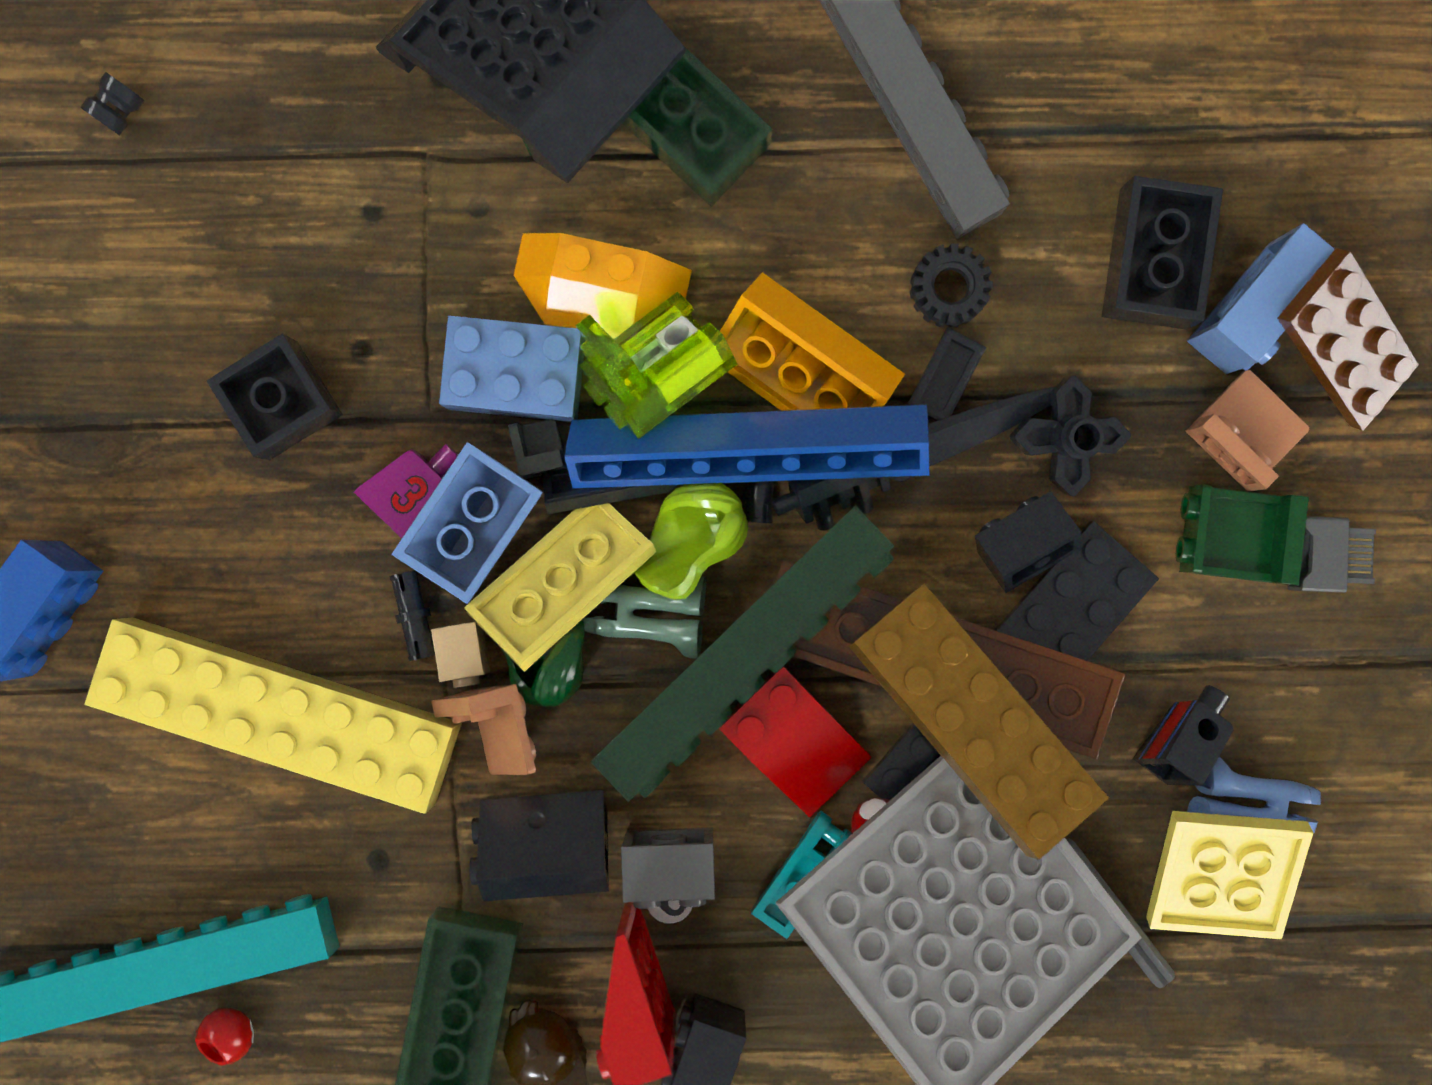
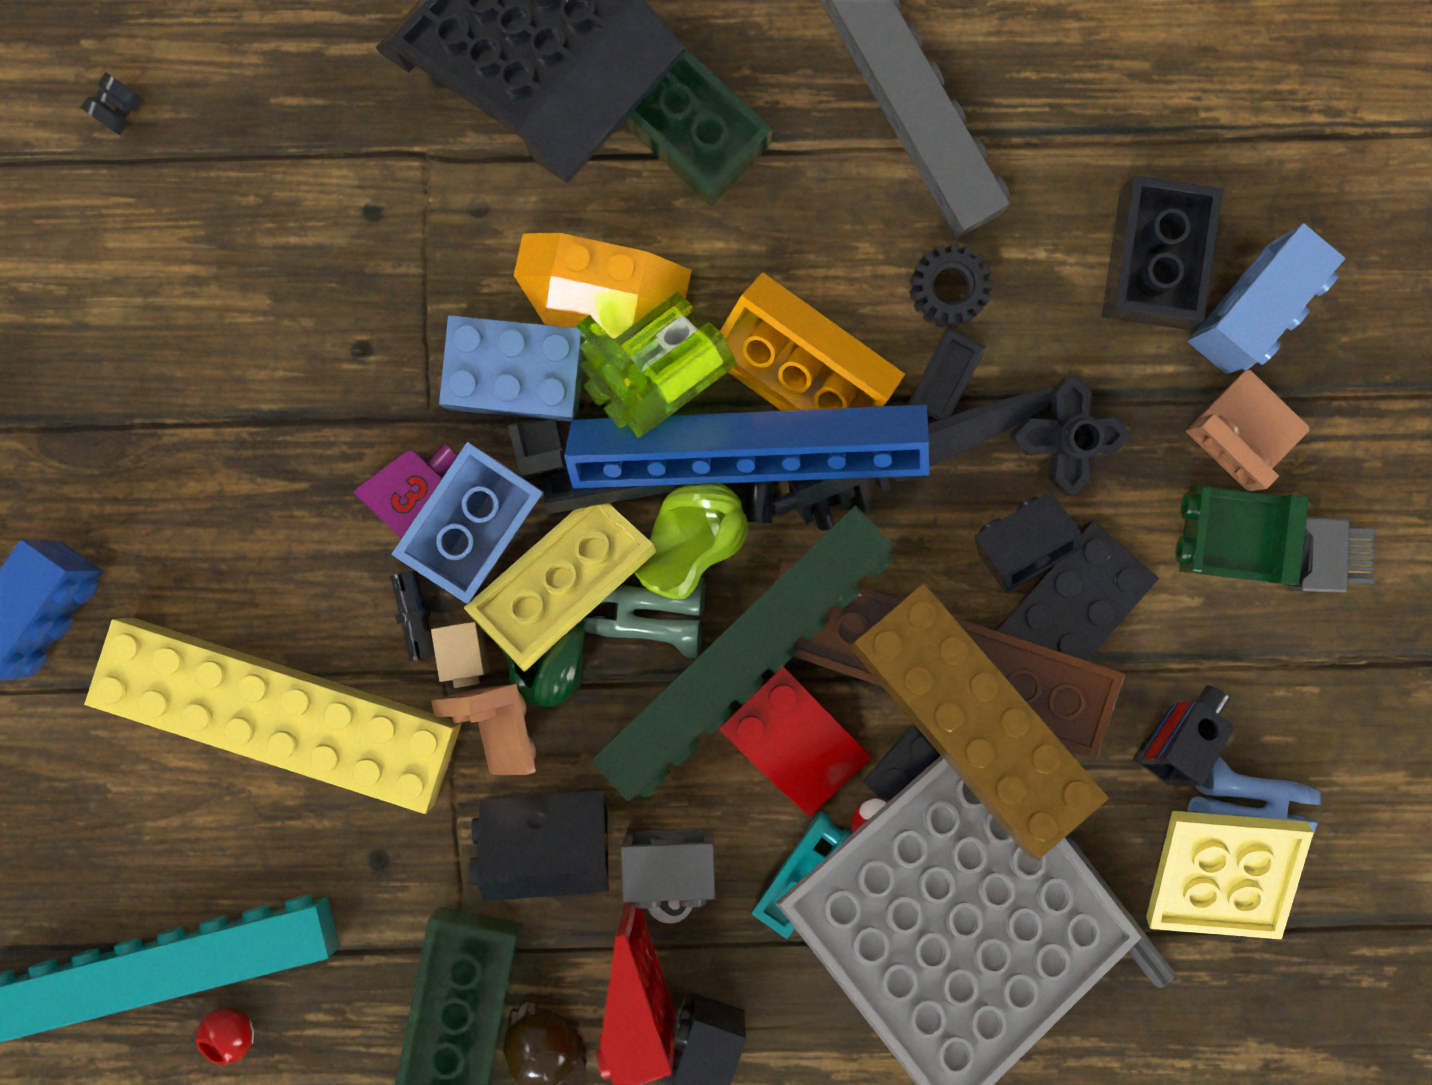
(274, 397): black brick -> none
(1348, 339): plate -> none

